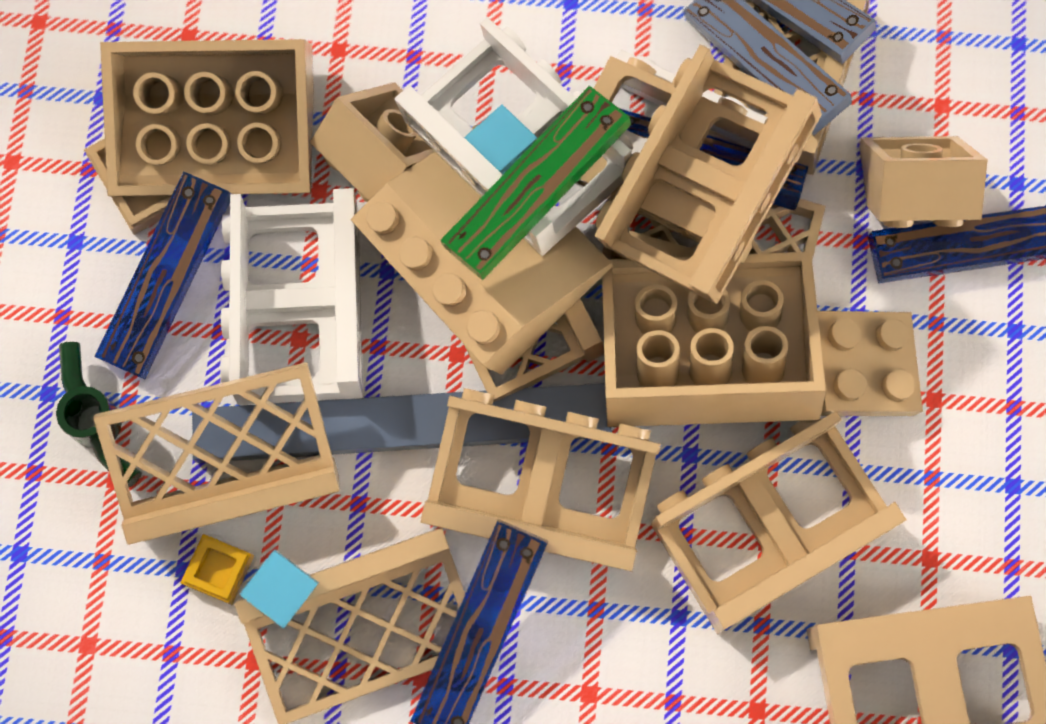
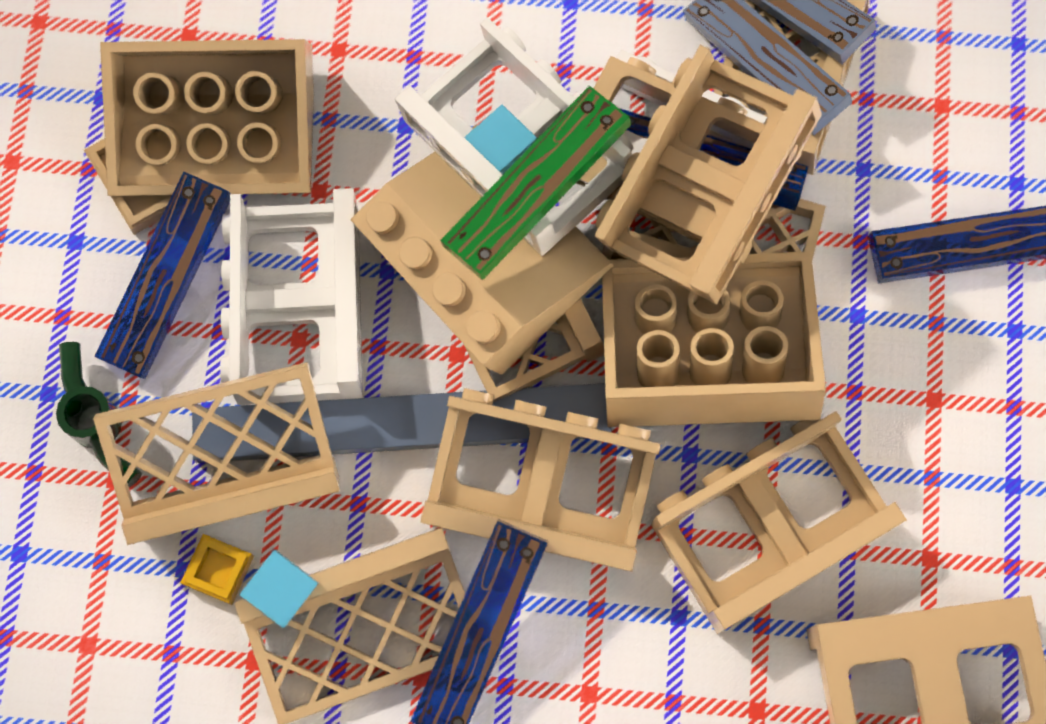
(369, 139): tan slope -> none
(869, 364): tan plate -> none
(923, 180): tan slope -> none

